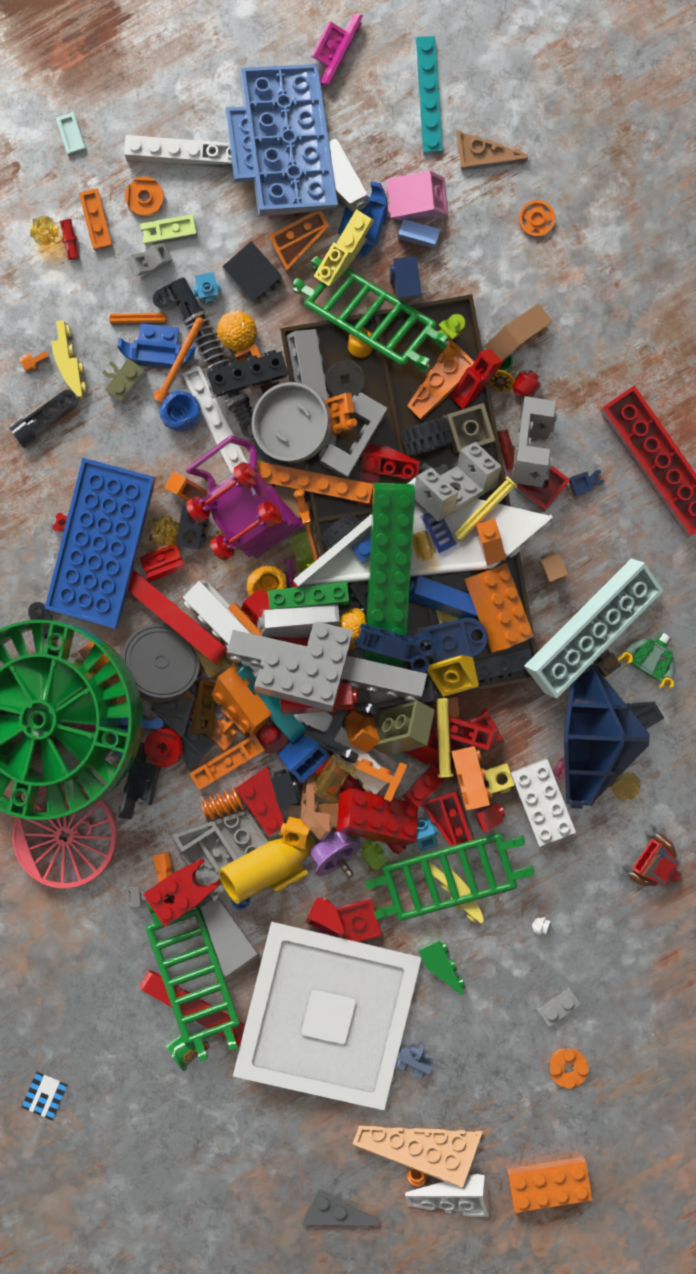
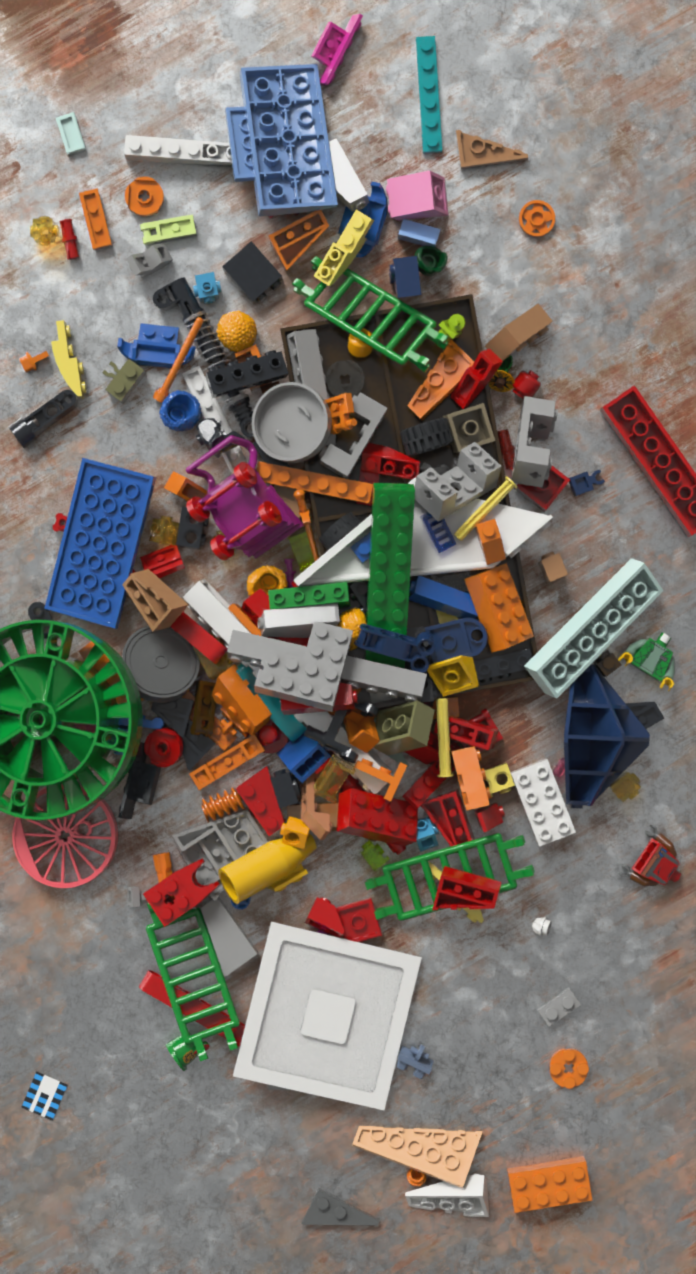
(137, 318): orange axle -> none
(154, 599): none -> medium nougat wedge
(212, 435): none -> black head
(334, 854): medium lavender piece -> none
(423, 545): clear yellow brick -> none
(430, 260): none -> dark green hat
(437, 962): green slope -> none
(465, 890): none -> red wedge

